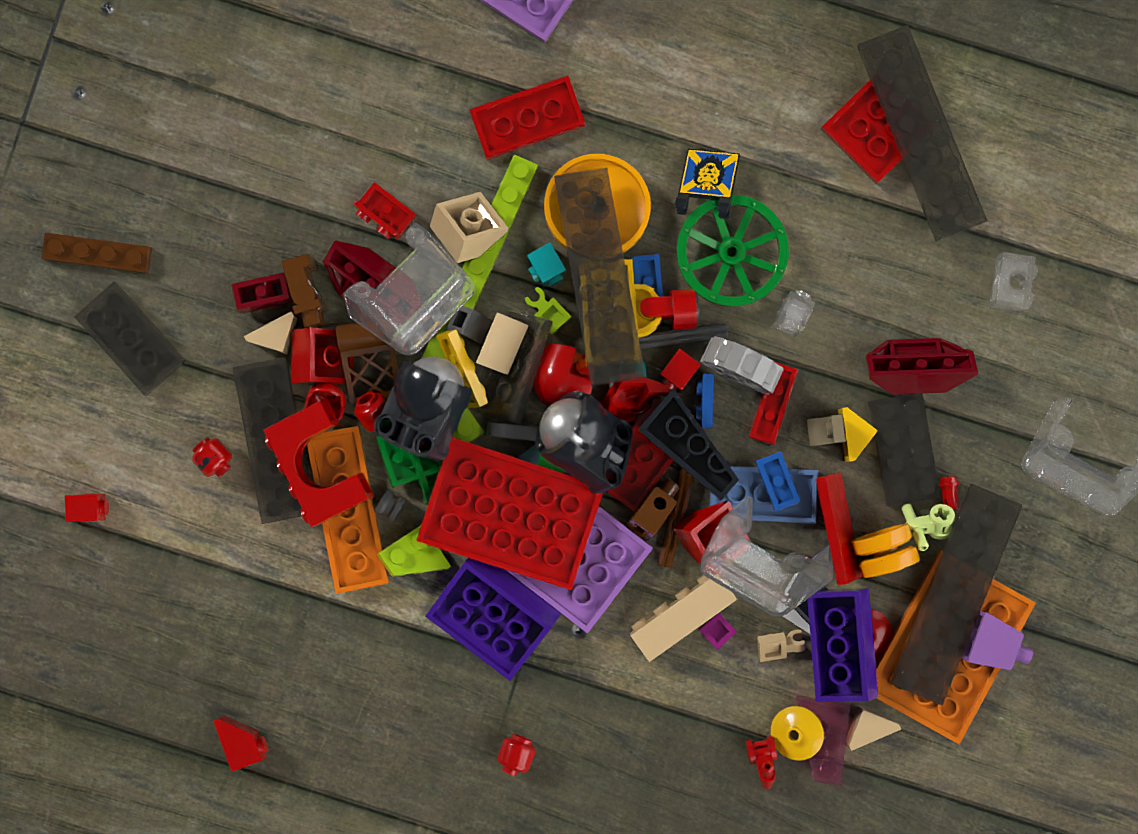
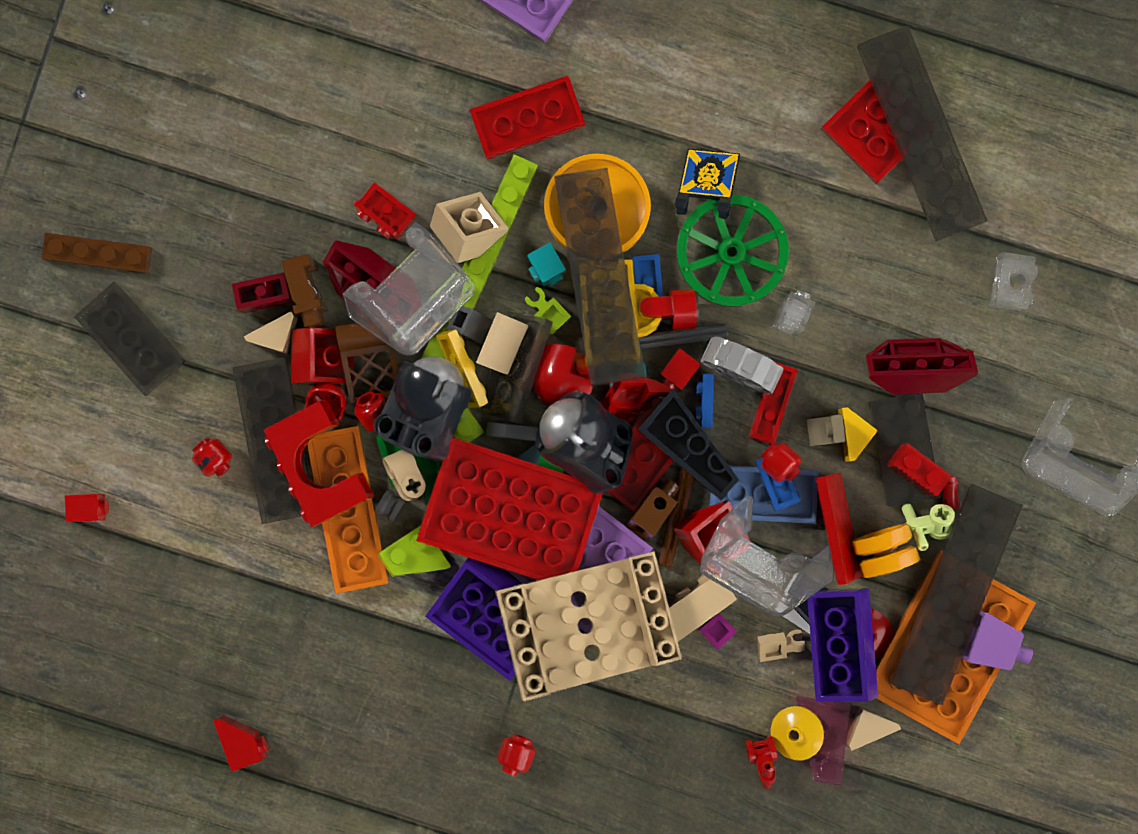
(403, 470): none -> tan piece
(626, 617): none -> tan slope
(781, 462): none -> red head
(919, 470): none -> red brick

